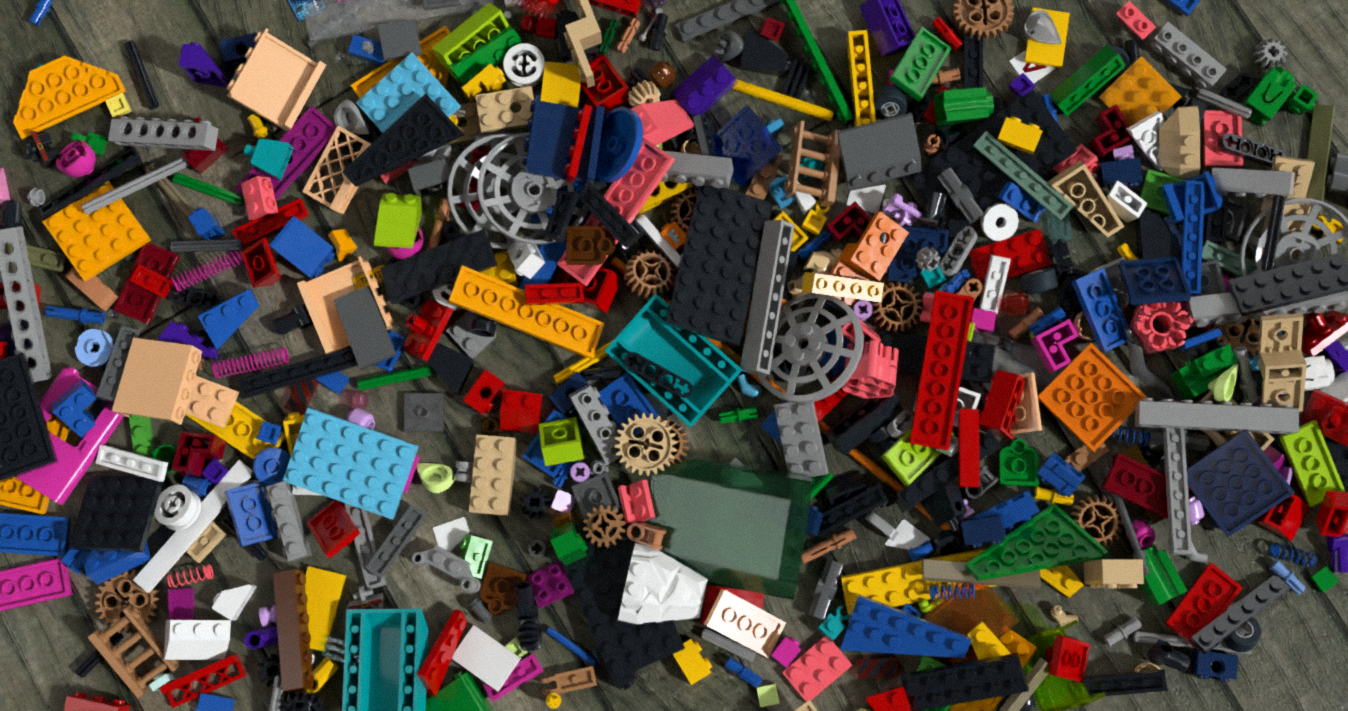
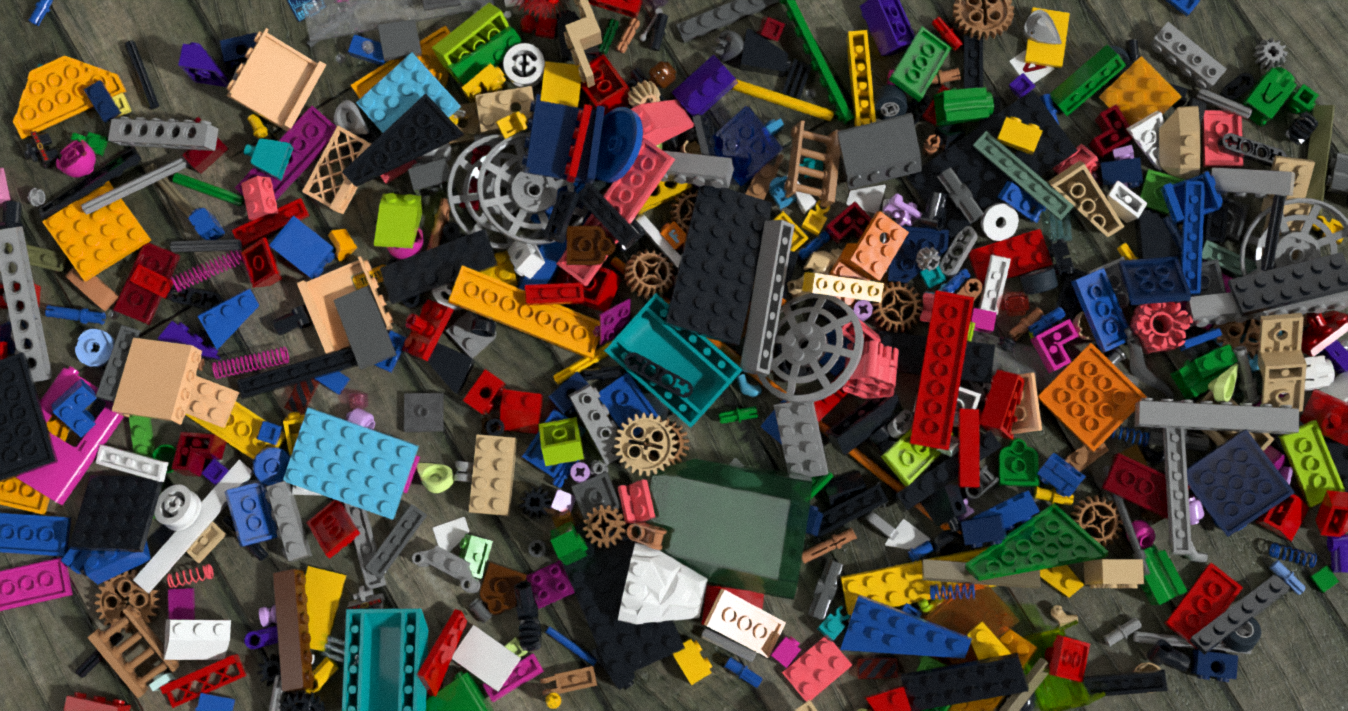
(102, 101): none -> dark blue plate
(198, 485): blue cone -> none
(232, 601): white slope -> none
(394, 377): green axle -> none
(493, 421): none -> black bush
(512, 124): none -> yellow bracket
(613, 322): none -> magenta hinge
(767, 695): yellowish green tile -> none
(1116, 356): none -> dark grey bush
(1135, 20): coral bracket -> none
(1301, 128): none -> black gear

